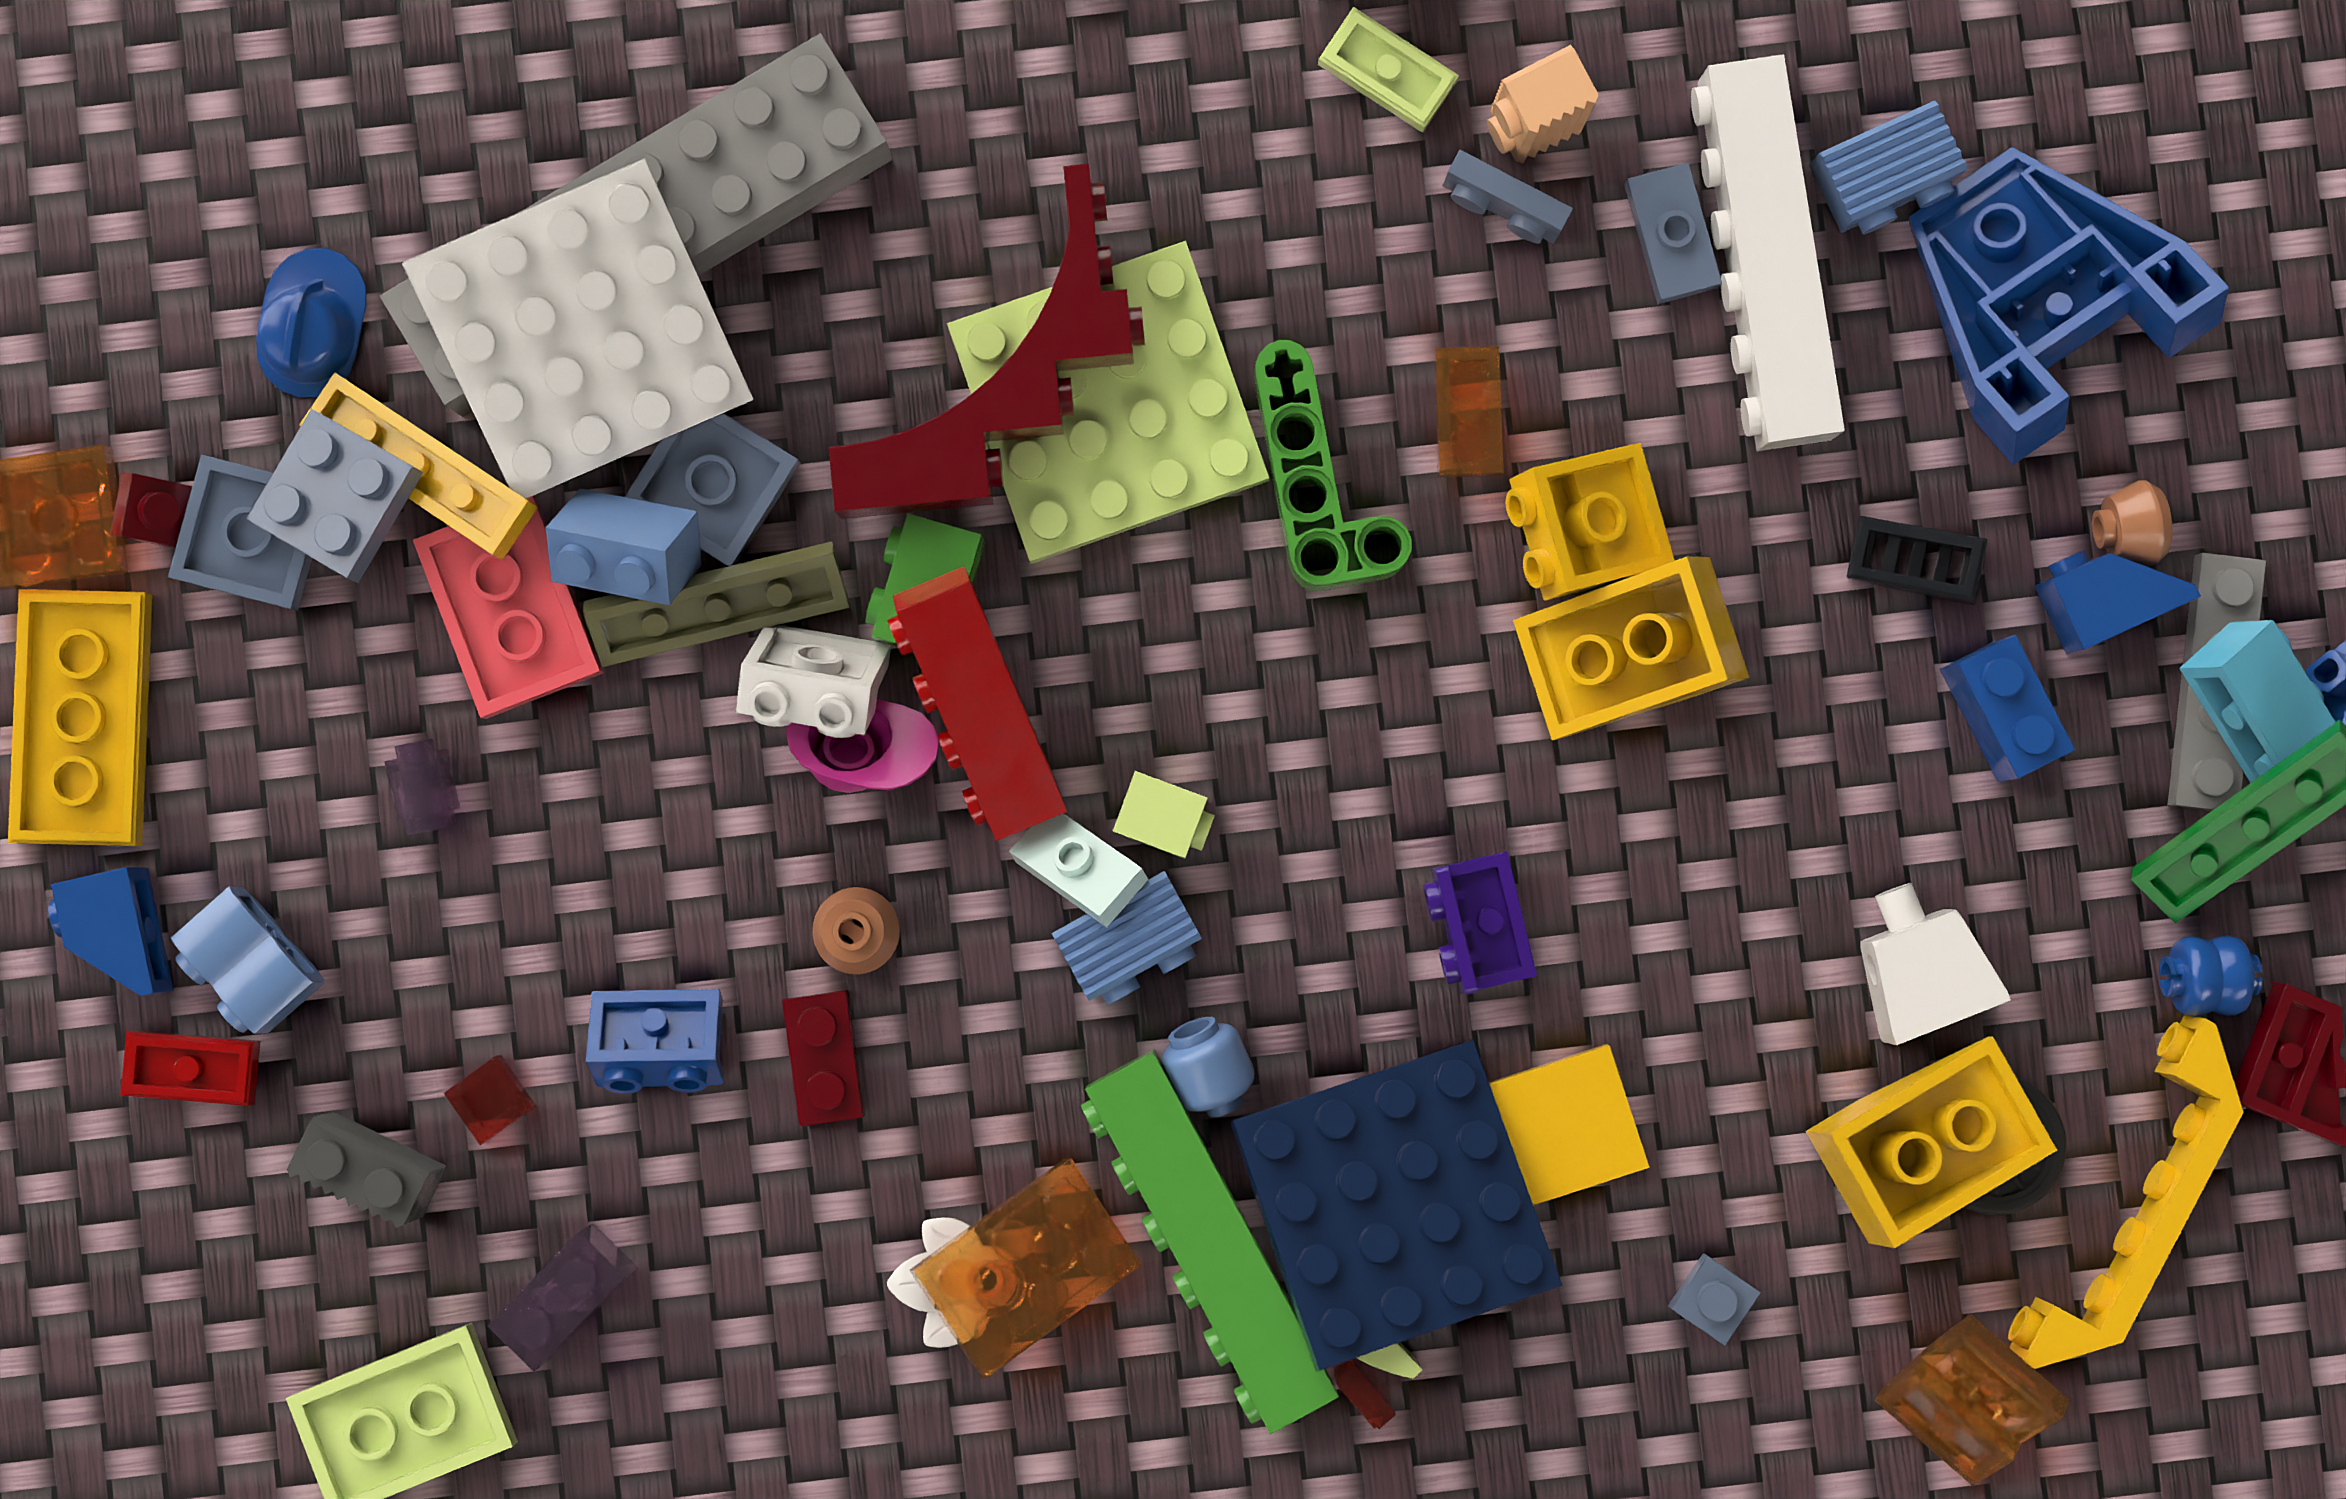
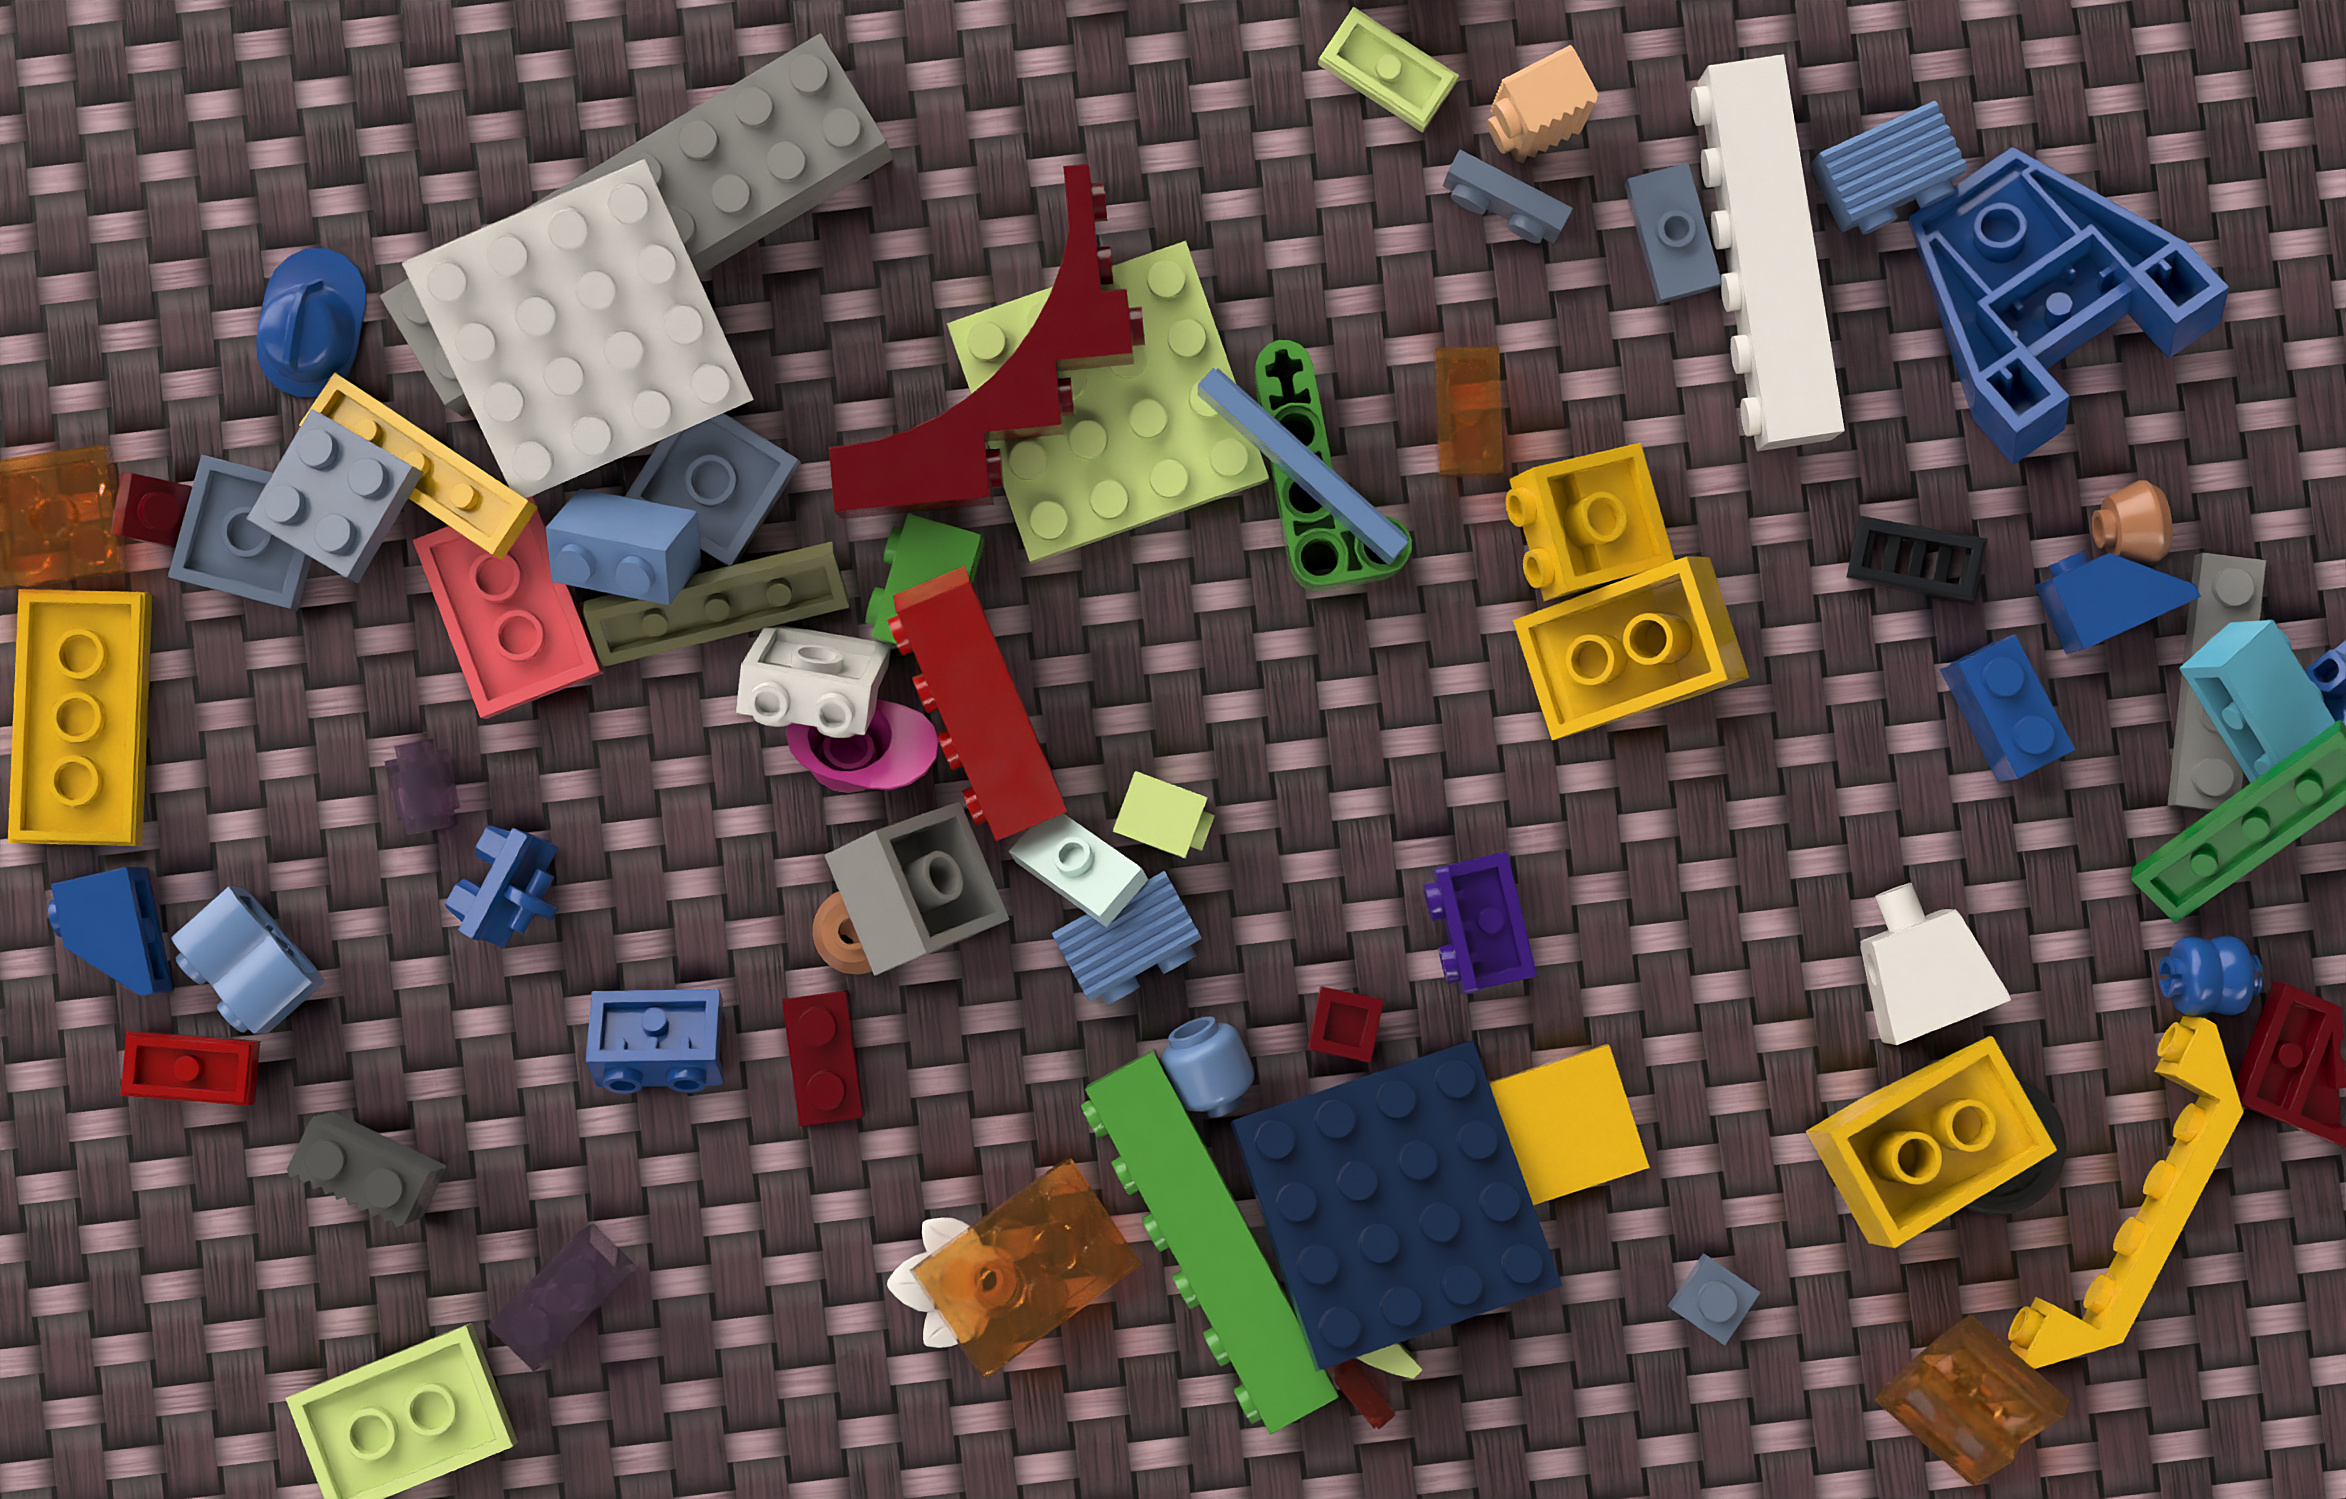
(490, 1099): clear red tile -> none
(510, 890): none -> blue hips
(916, 887): none -> light grey brick
(1302, 465): none -> medium blue tile
(1345, 1024): none -> dark red plate

